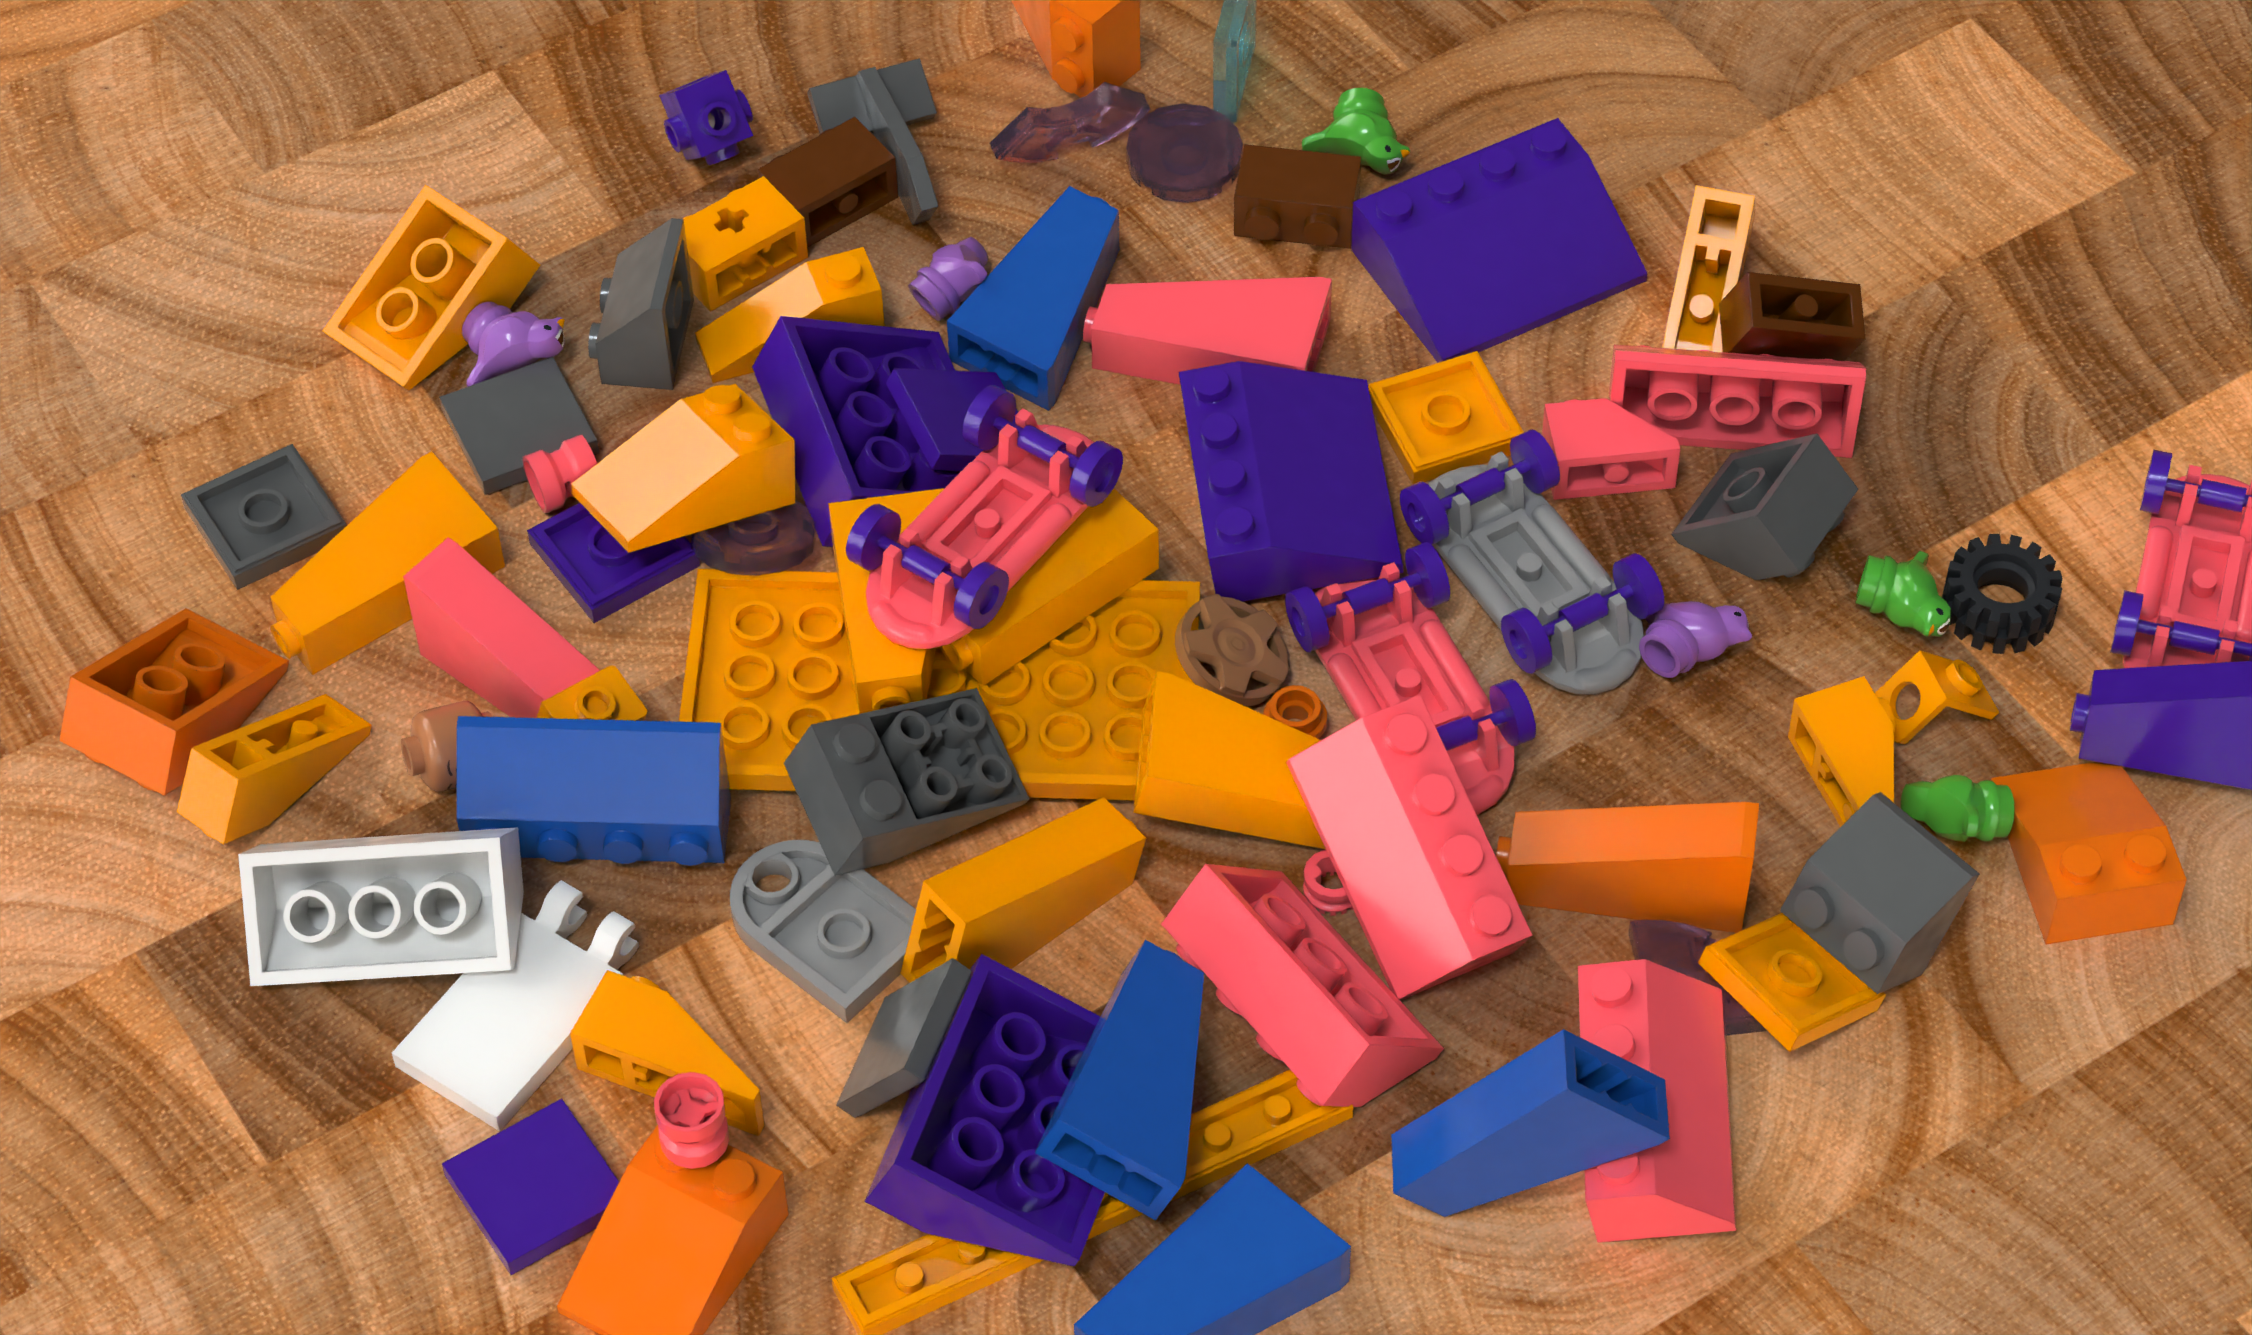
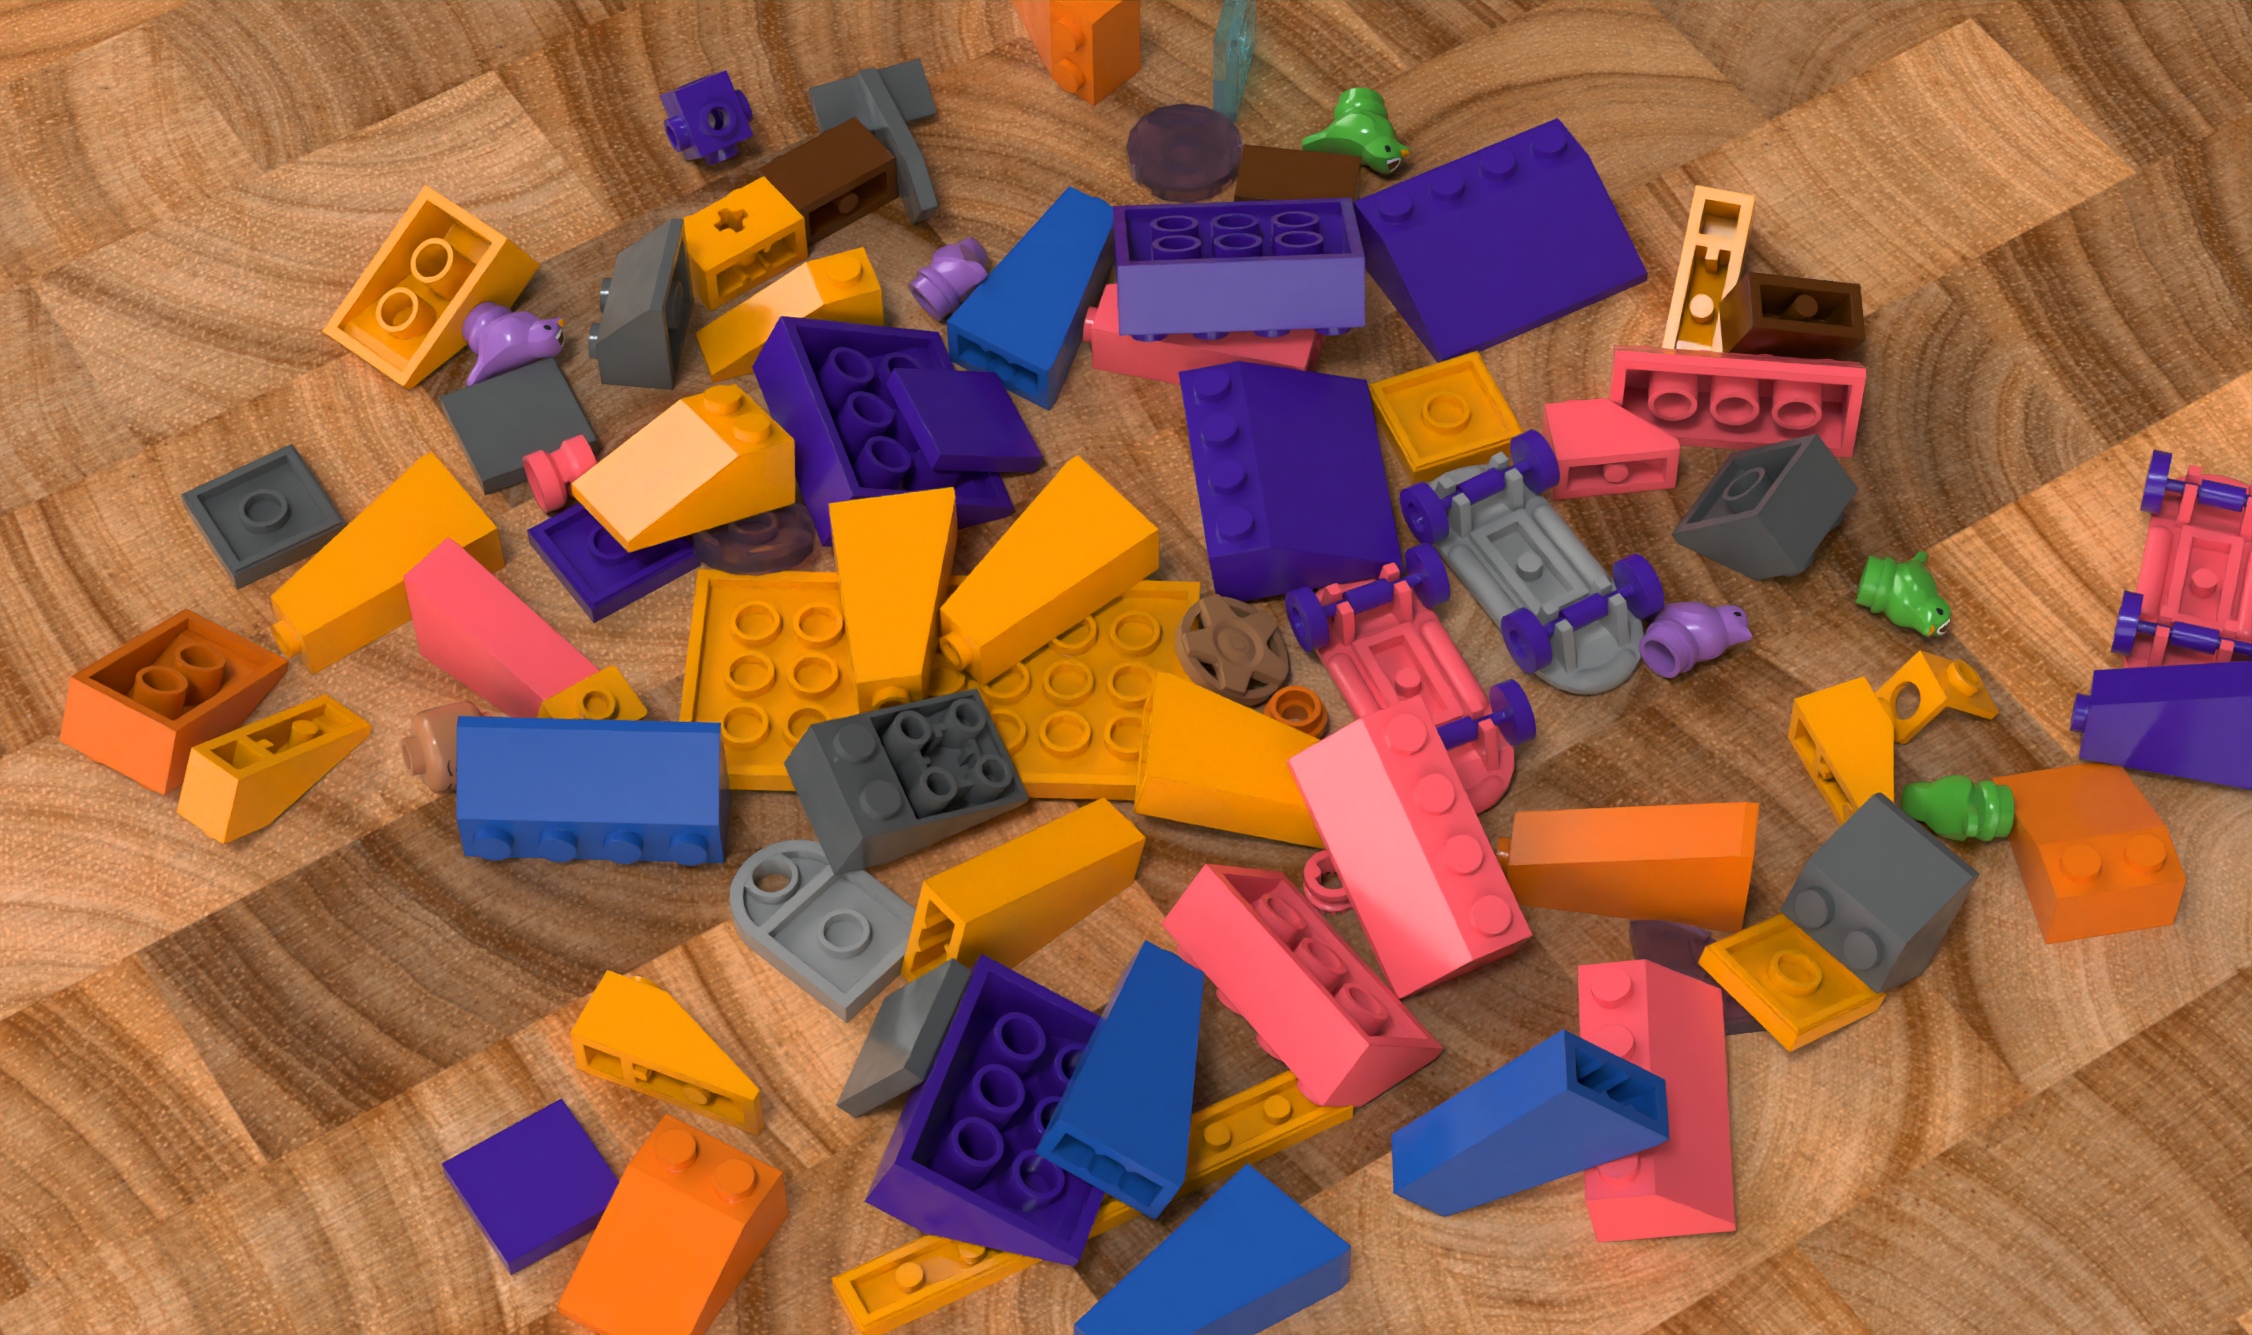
(382, 906): white slope -> none
(509, 1029): white tile -> none
(691, 1120): coral wheel -> none
(984, 526): coral piece -> none
(1093, 118): tile -> none
(1238, 268): none -> dark purple slope
(2005, 566): black tyre -> none

